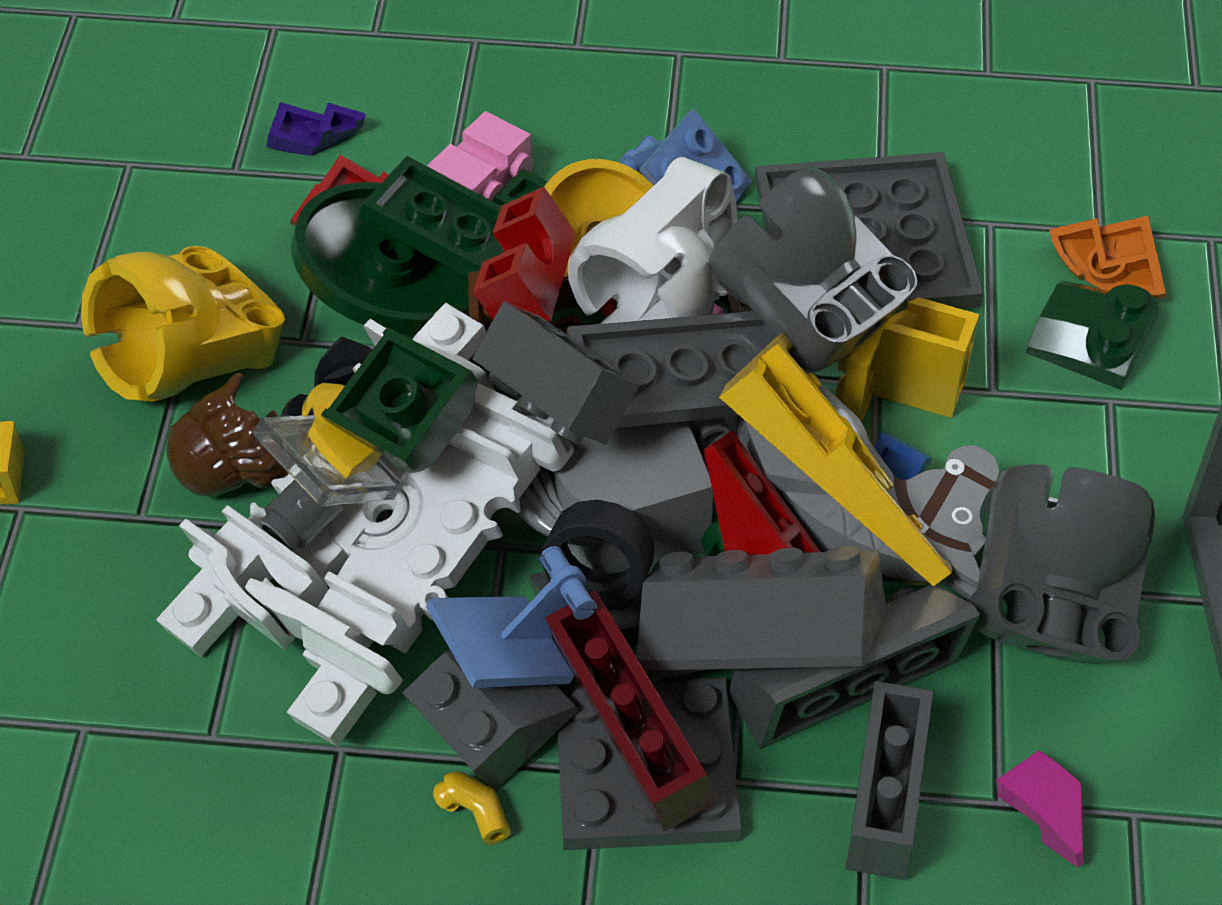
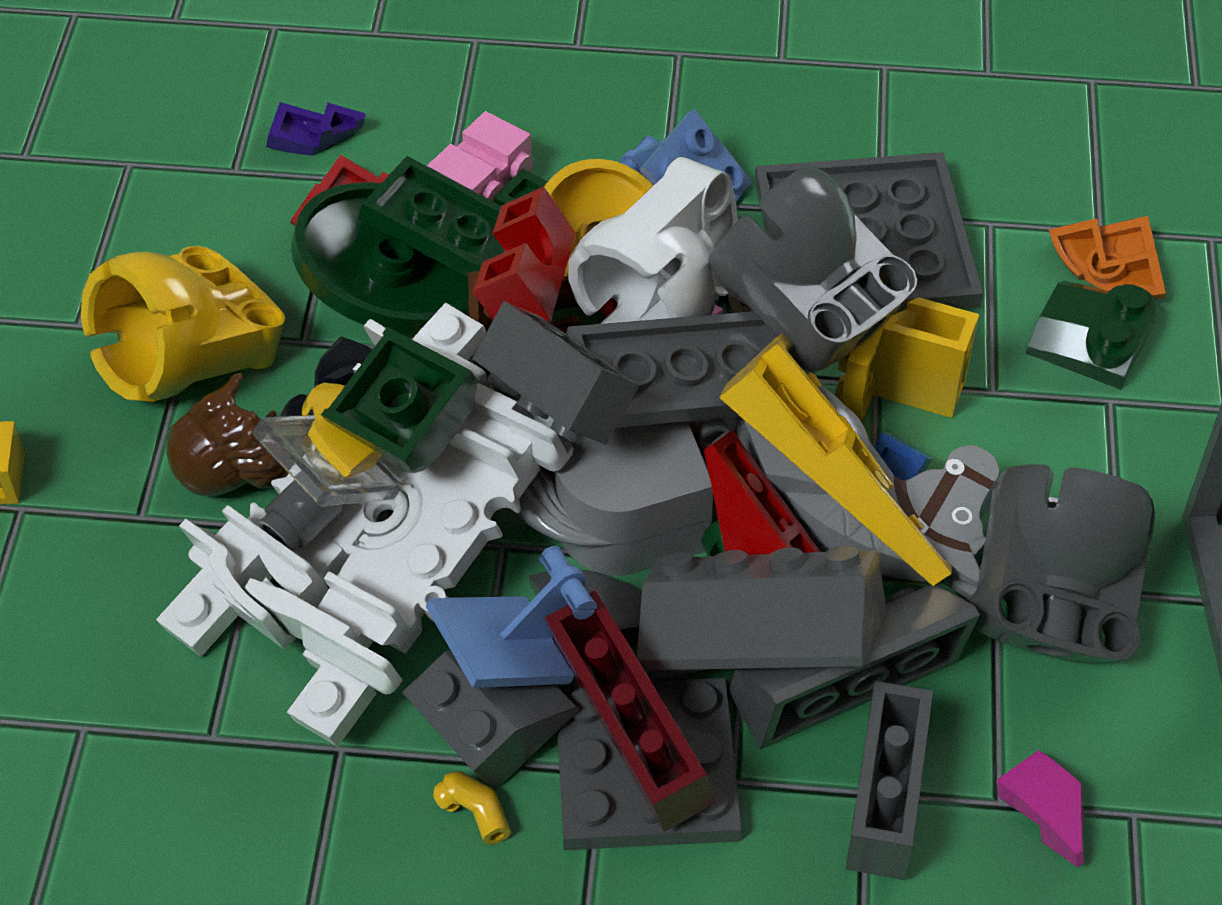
(619, 528): black tyre -> none

